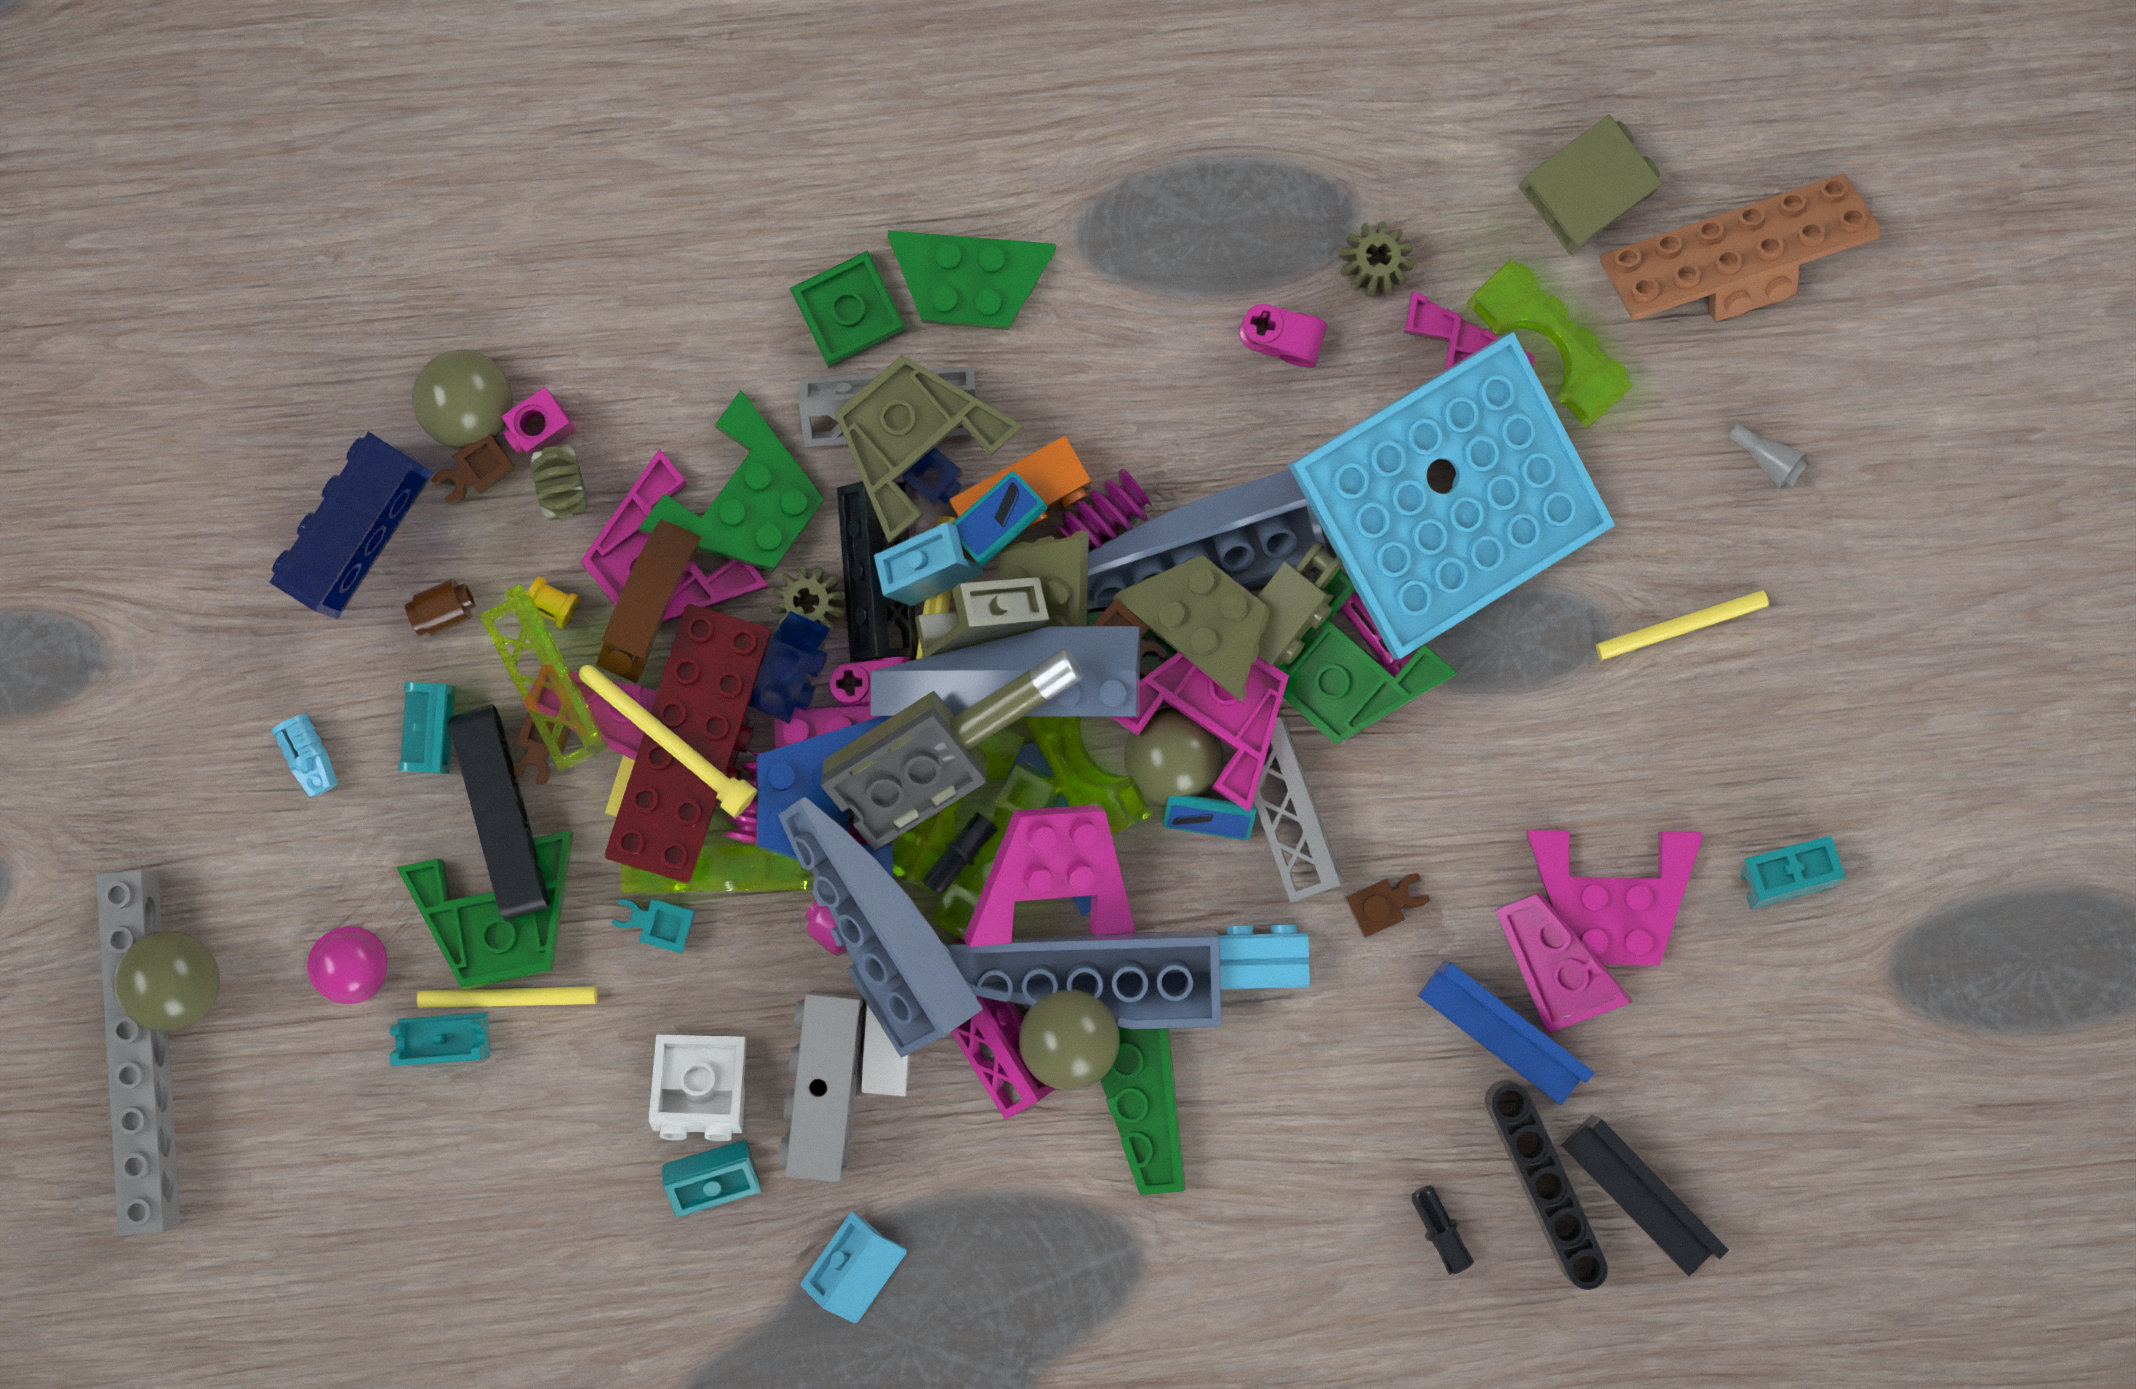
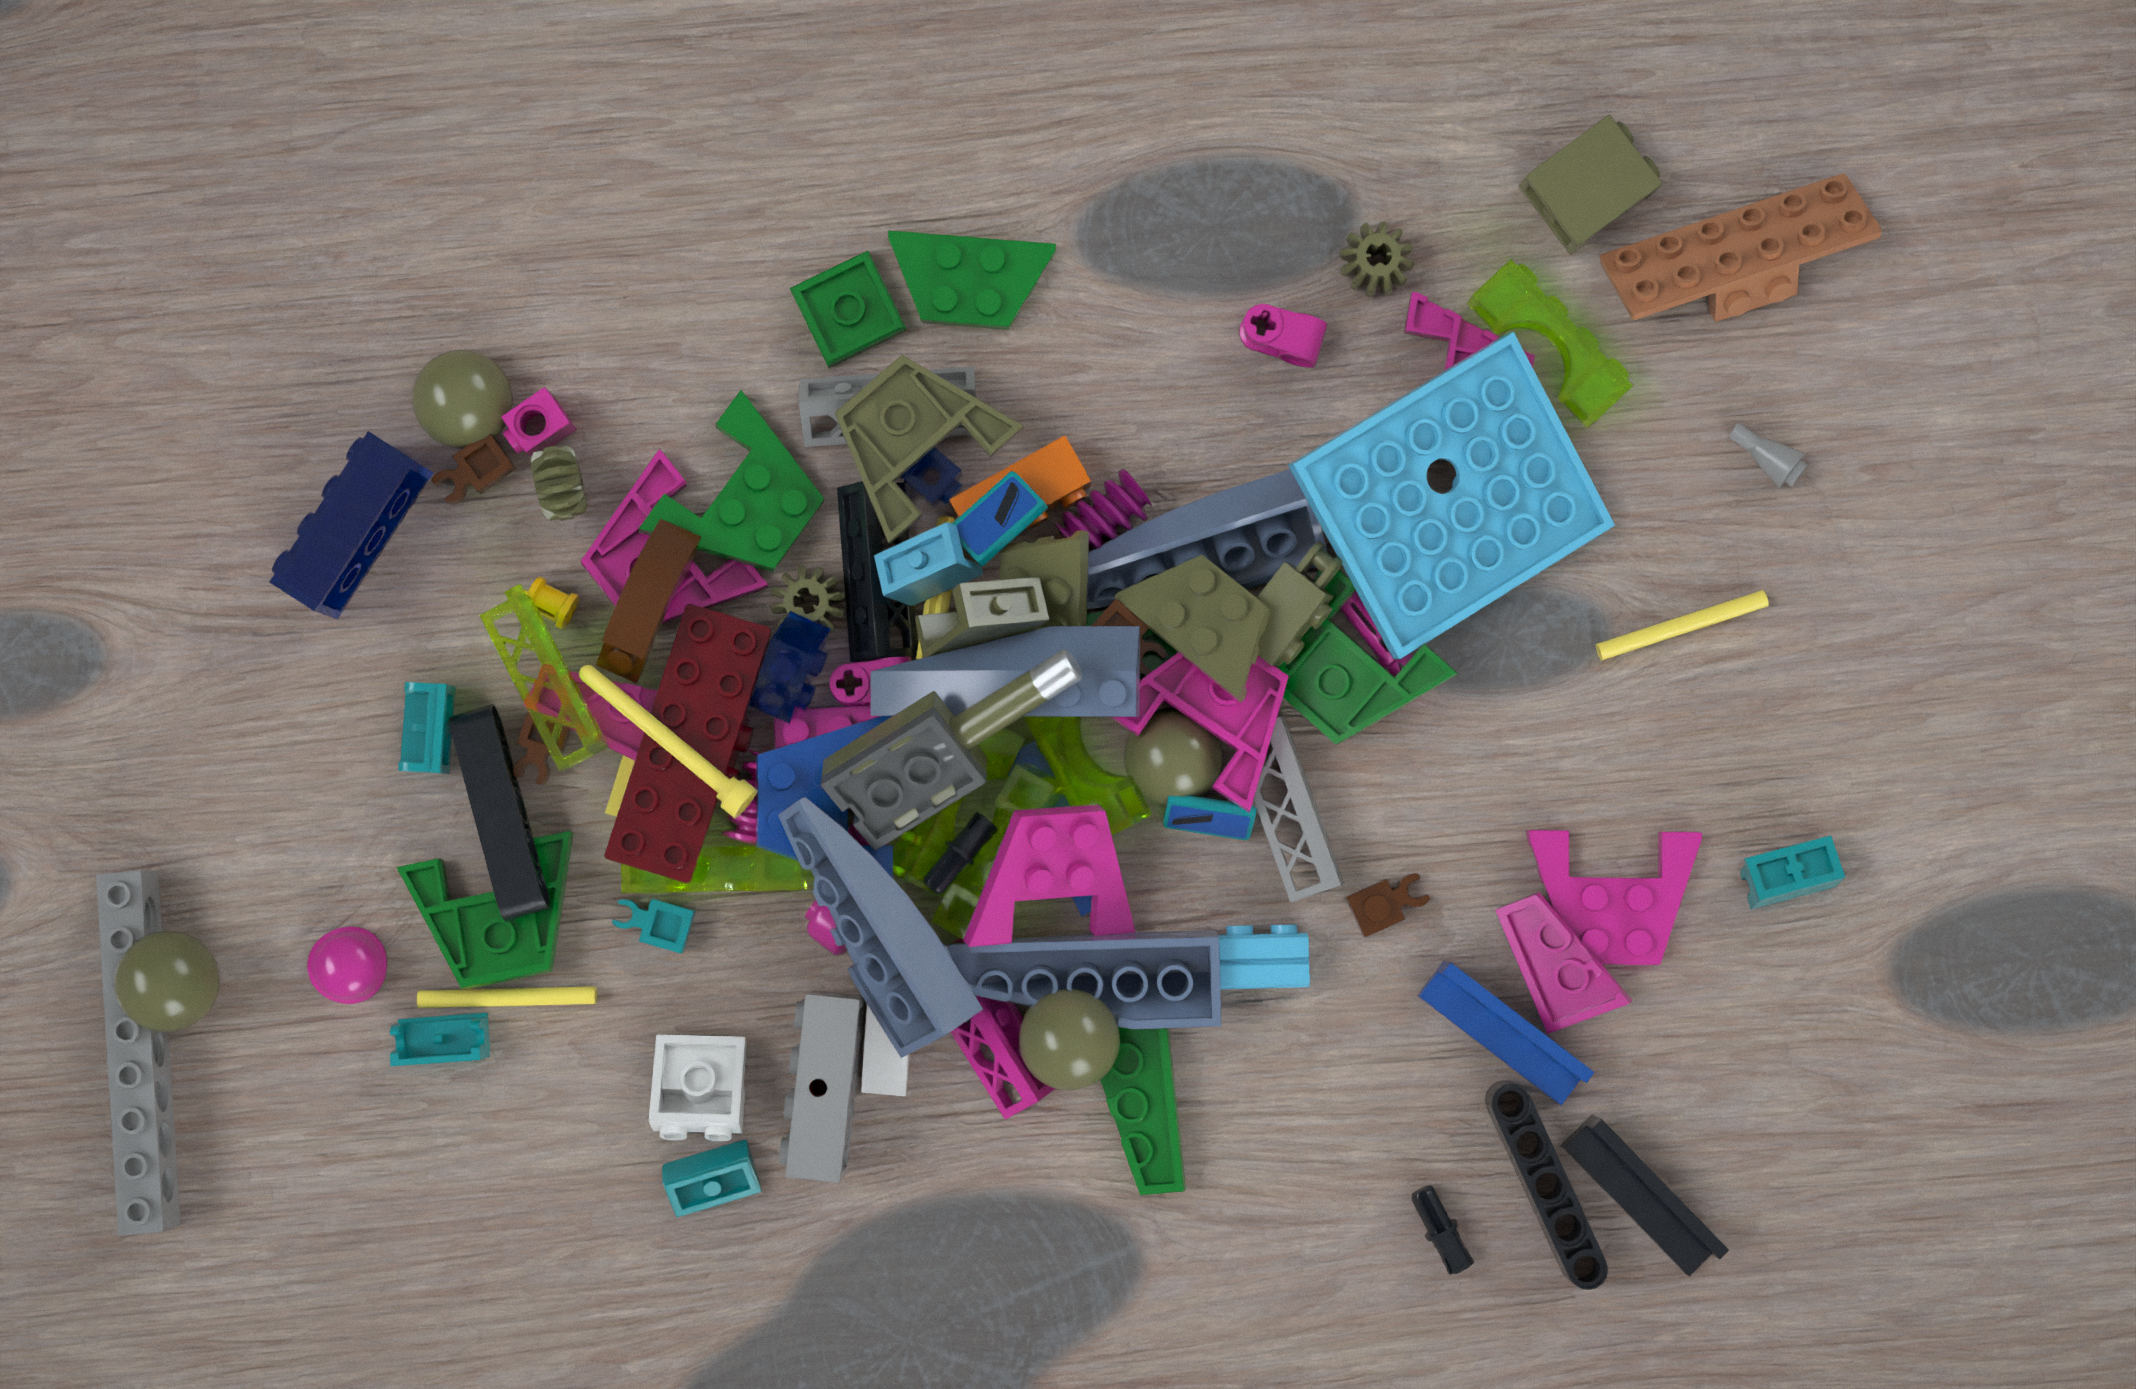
(305, 754): medium azure hinge -> none
(440, 607): reddish brown brick -> none
(852, 1269): medium azure panel -> none

